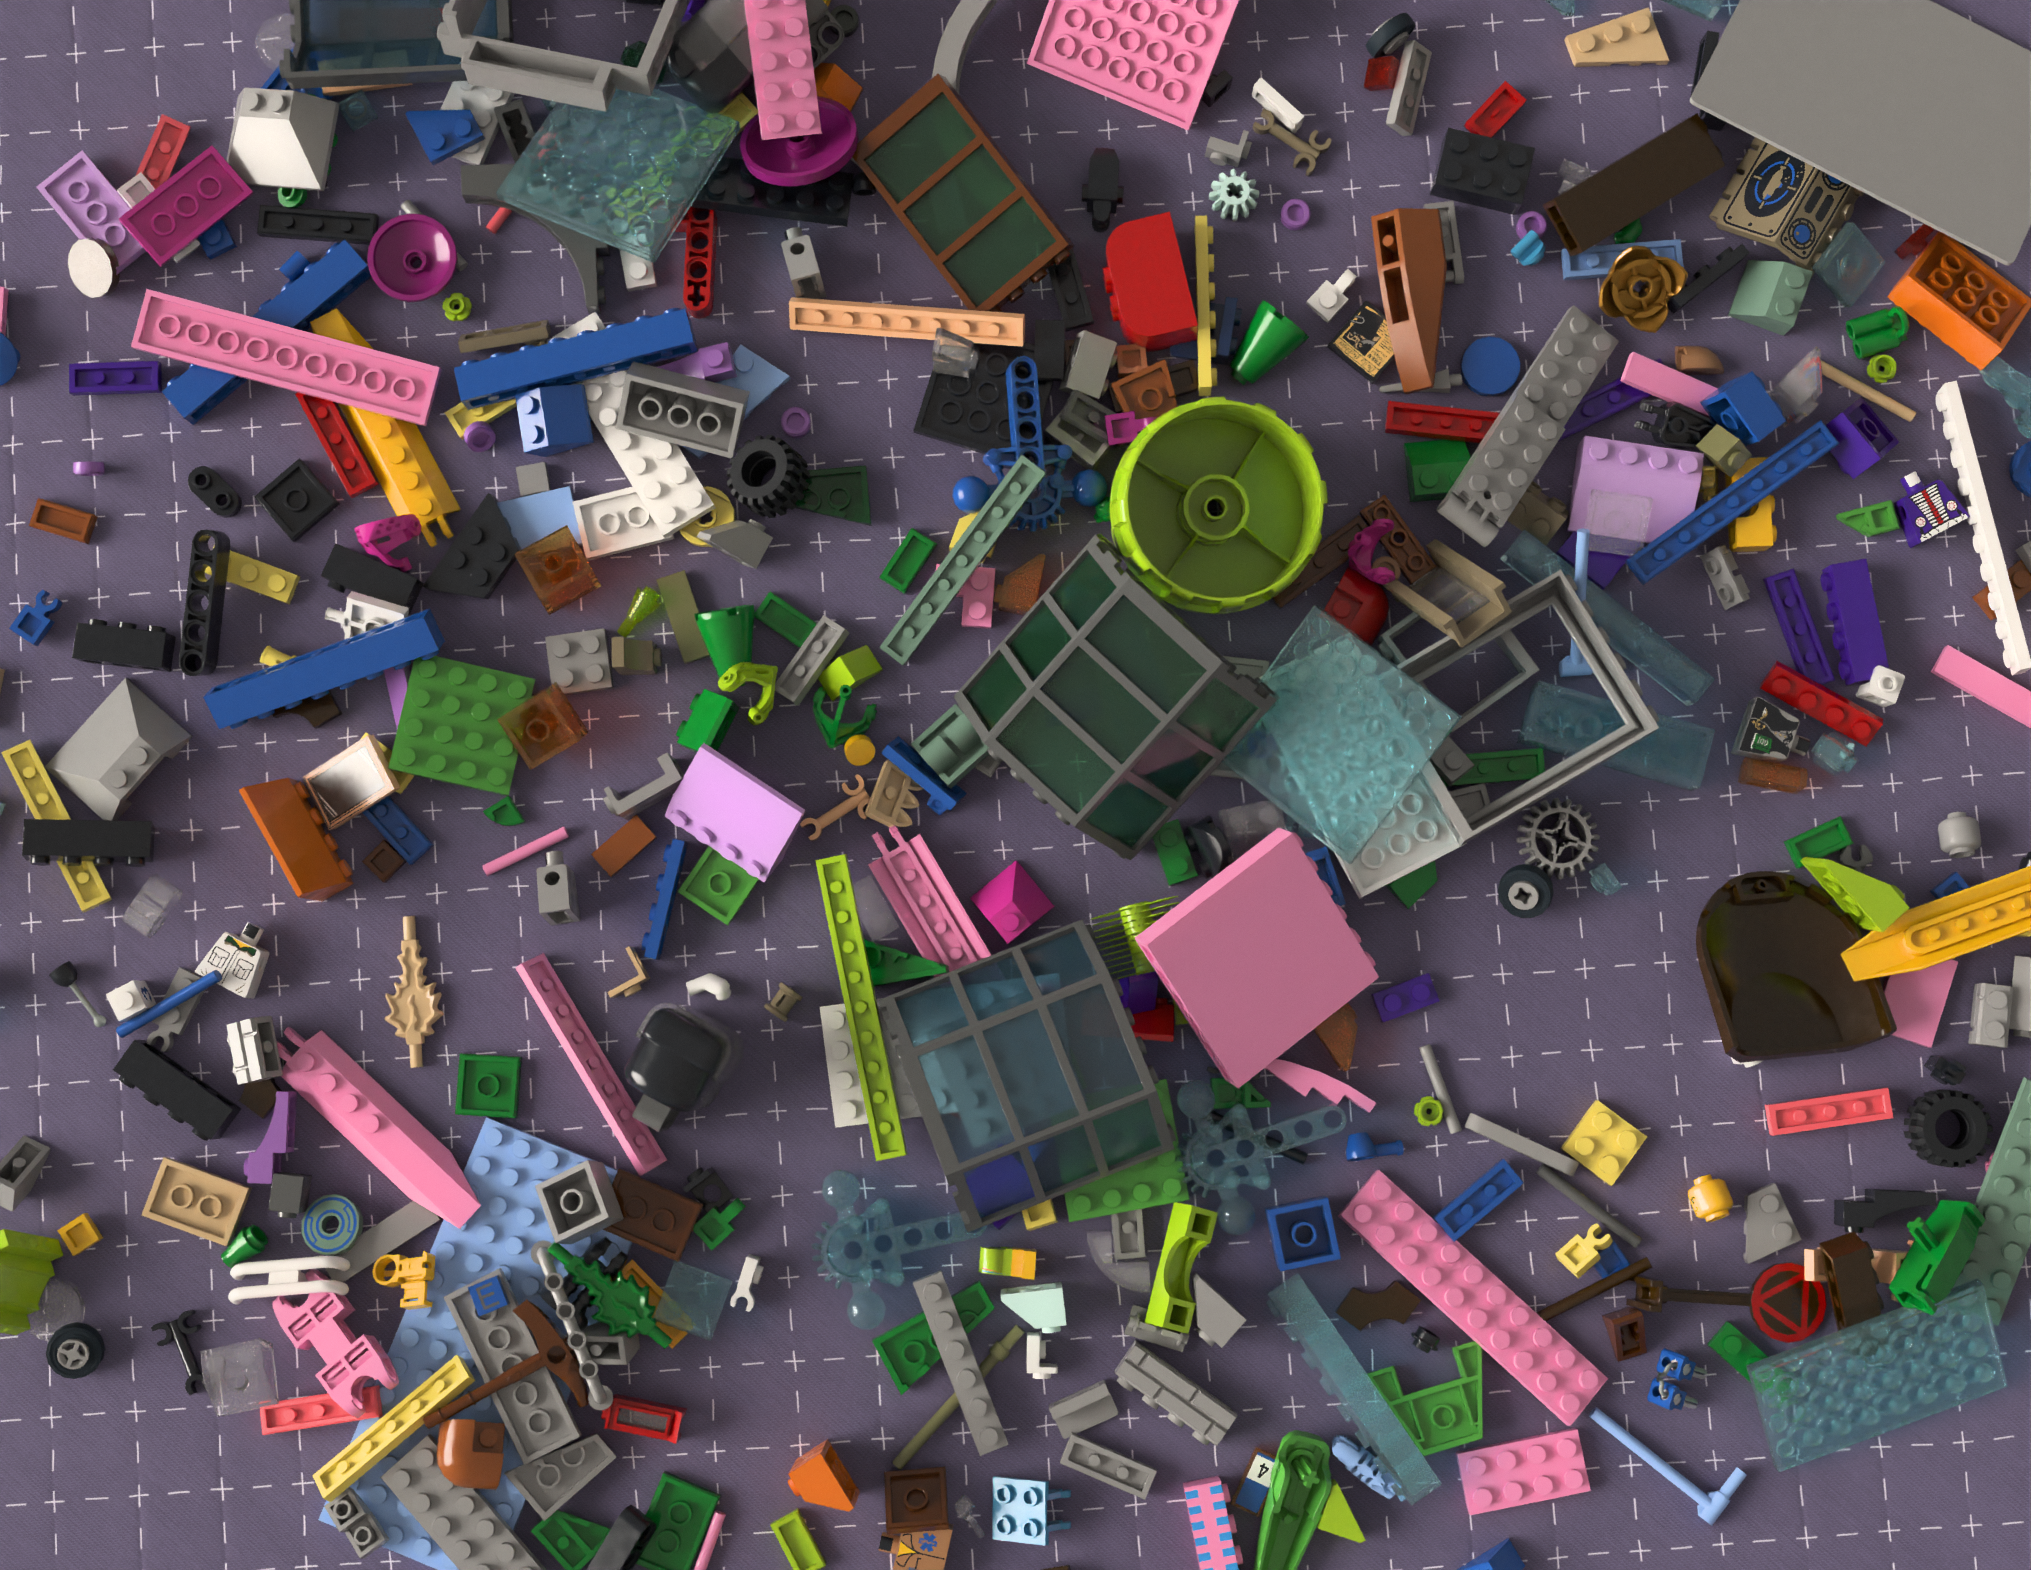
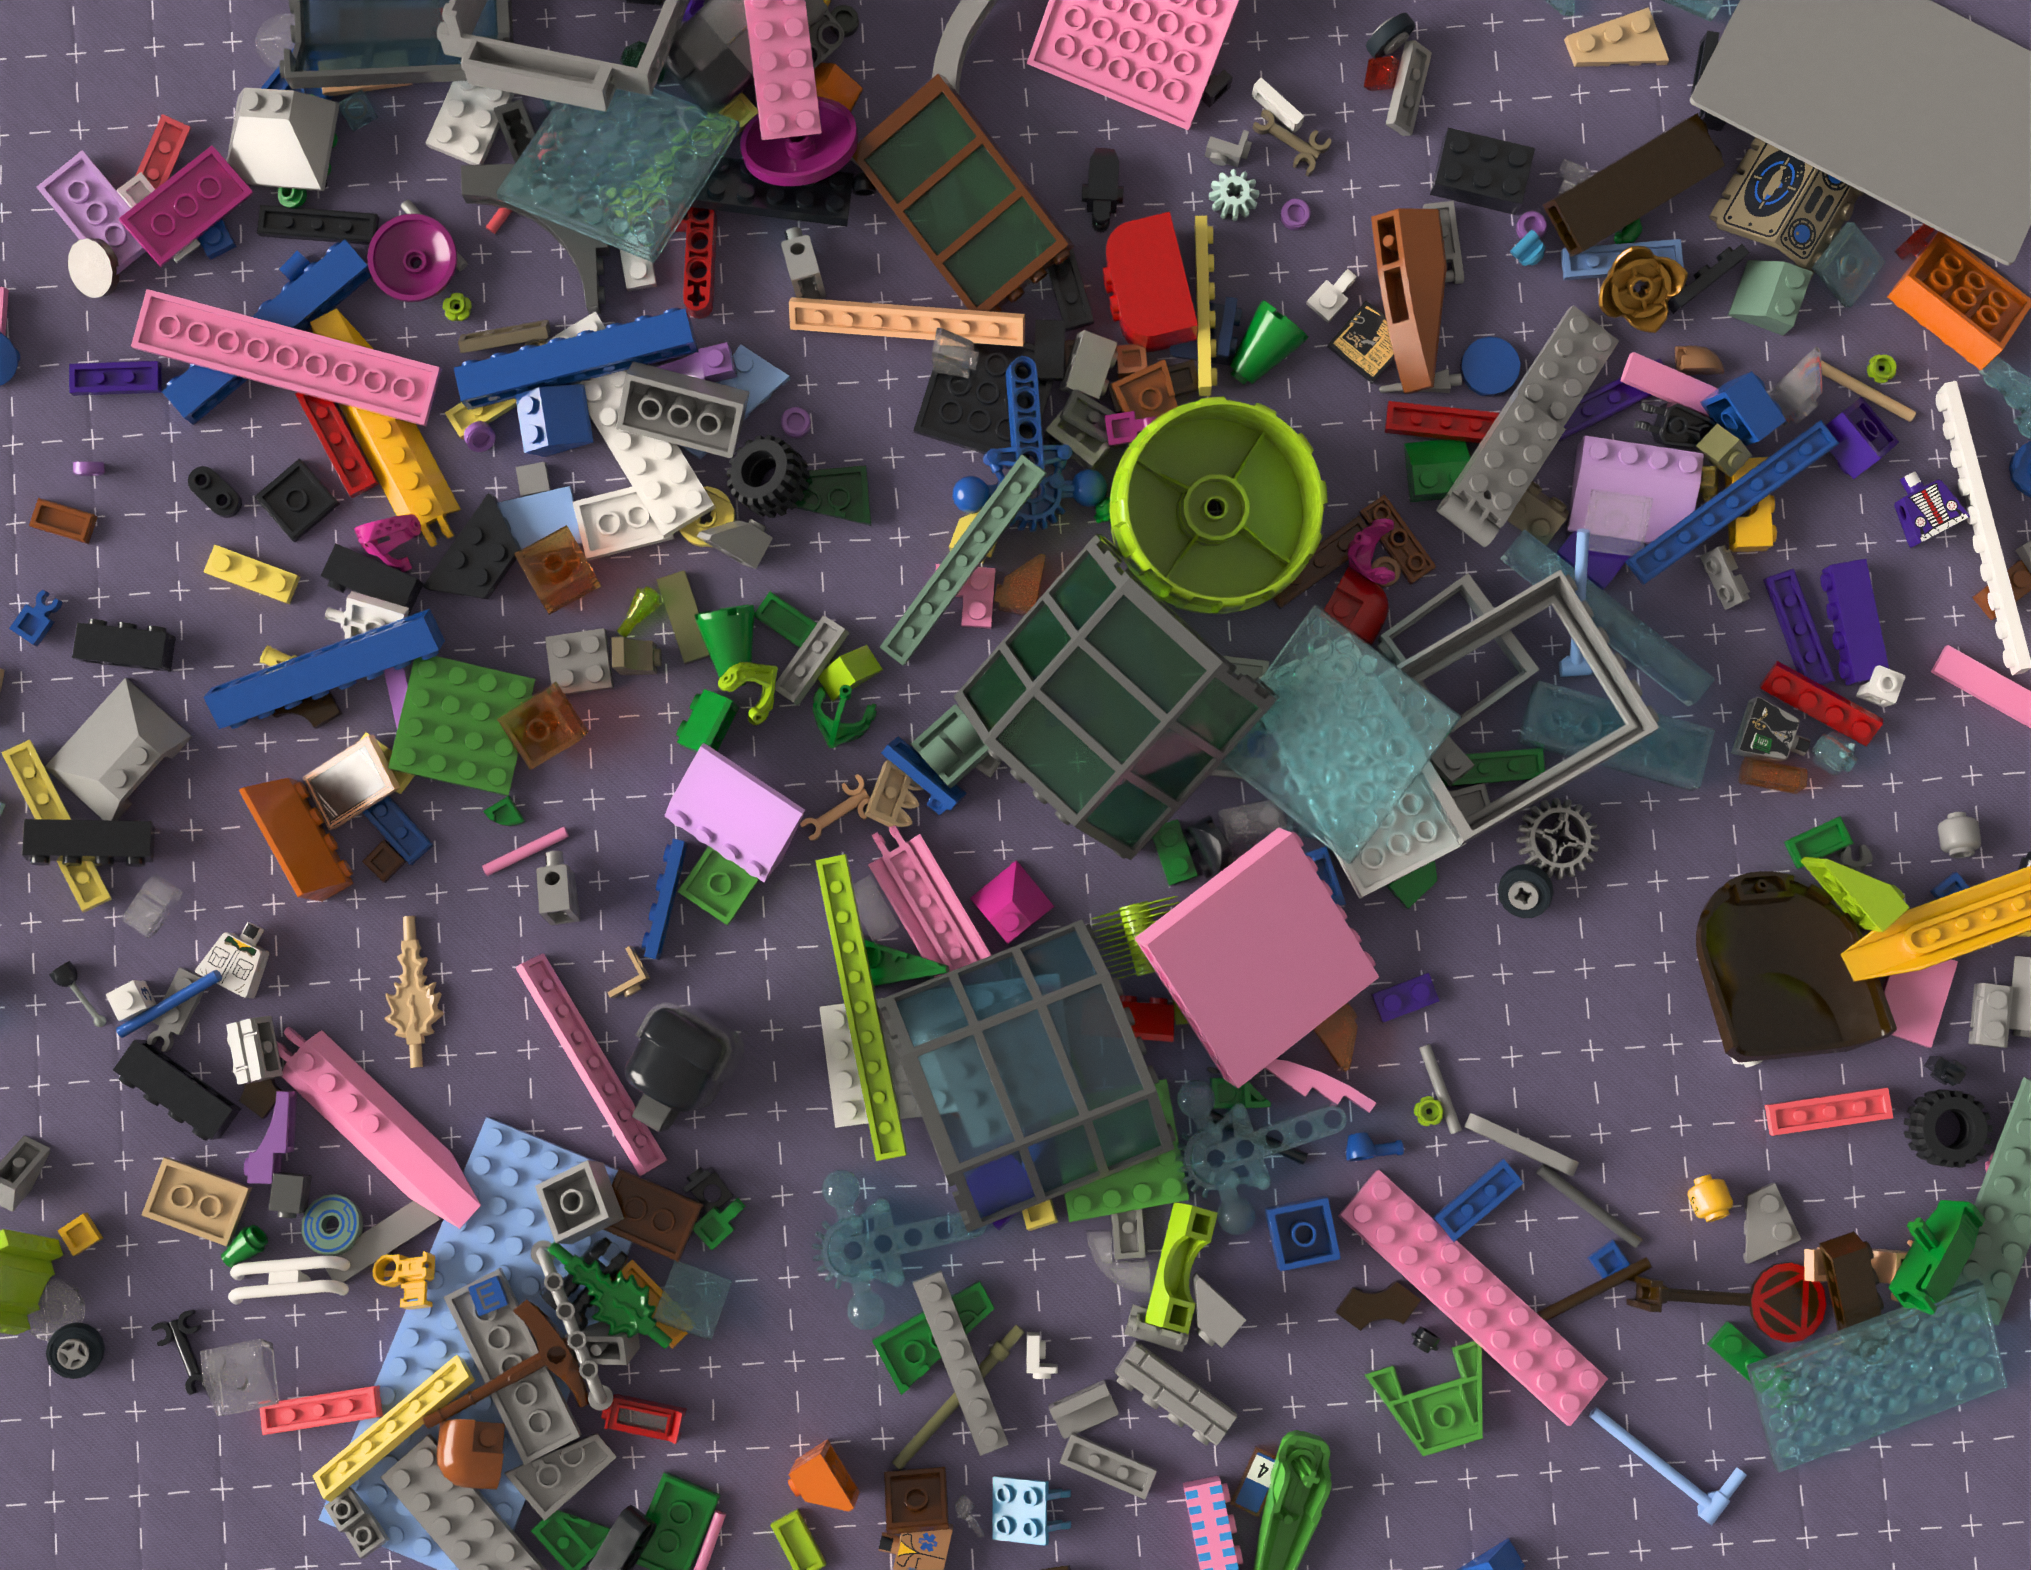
(194, 614): black beam -> none
(348, 1359): bright pink piece -> none
(445, 132): blue wing -> none
(488, 1085): green tile -> none
(624, 846): dark orange tile -> none
(649, 794): light grey panel -> none
(710, 983): white arm -> none
(750, 1274): white plate -> none
(783, 1002): dark tan bush -> none
(859, 750): yellow tile -> none
(908, 561): green tile -> none
(1008, 1261): leg -> none
(1038, 1305): light aqua slope -> none
(1139, 992): dark purple slope -> none
(1338, 1517): lime slope -> none
(1354, 1390): clear light blue brick -> none
(1361, 1465): light blue hinge -> none
(1454, 595): dark tan piece -> none
(1496, 111): red plate -> none
(1523, 1471): bright pink plate -> none
(1582, 1253): light yellow plate -> none
(1603, 1142): light yellow plate -> none
(1604, 880): clear light blue plate -> none
(1626, 1332): reddish brown slope -> none
(1677, 1367): blue piece -> none
(1872, 519): bright green tile -> none
(1877, 1203): black slope -> none
(1878, 331): green piece -> none

